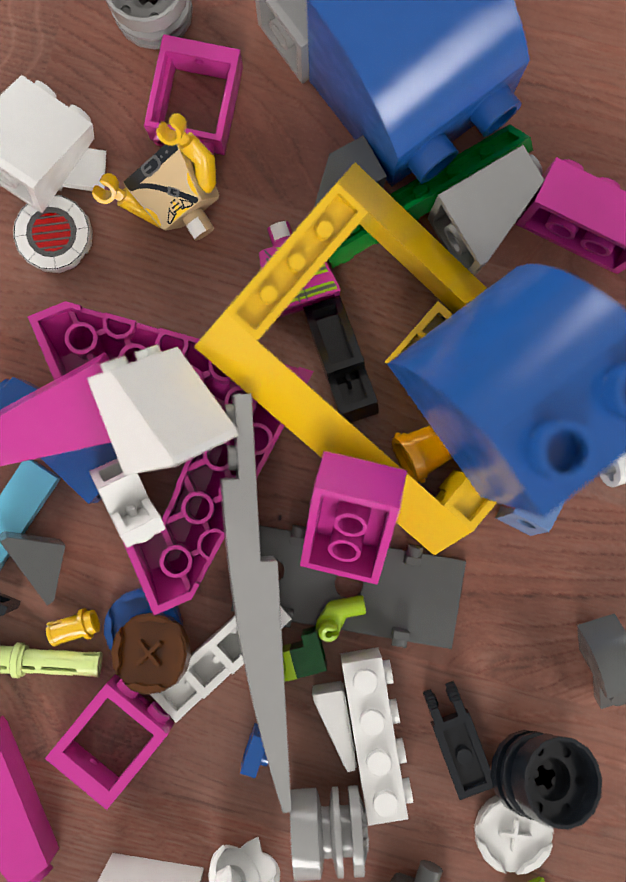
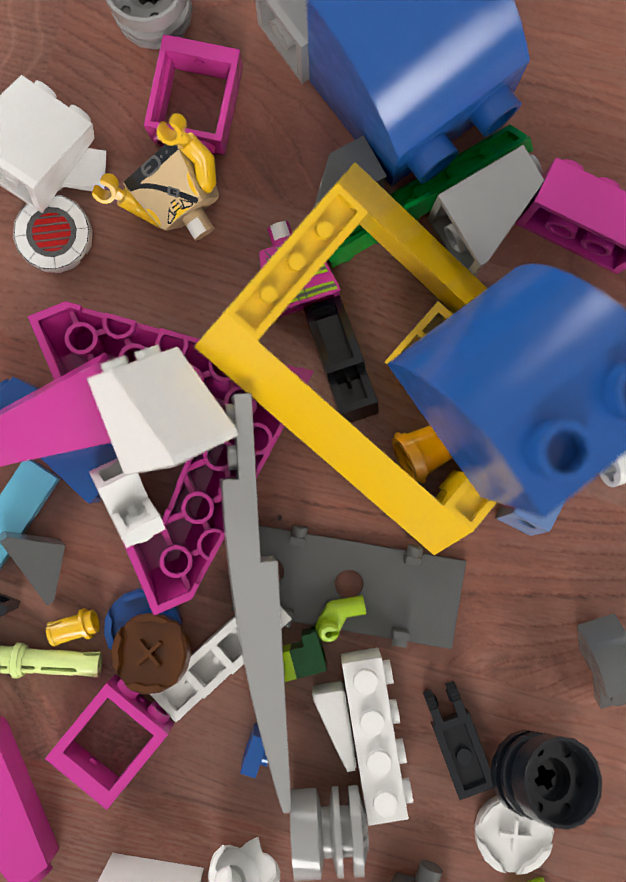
(352, 517): dark pink brick -> none

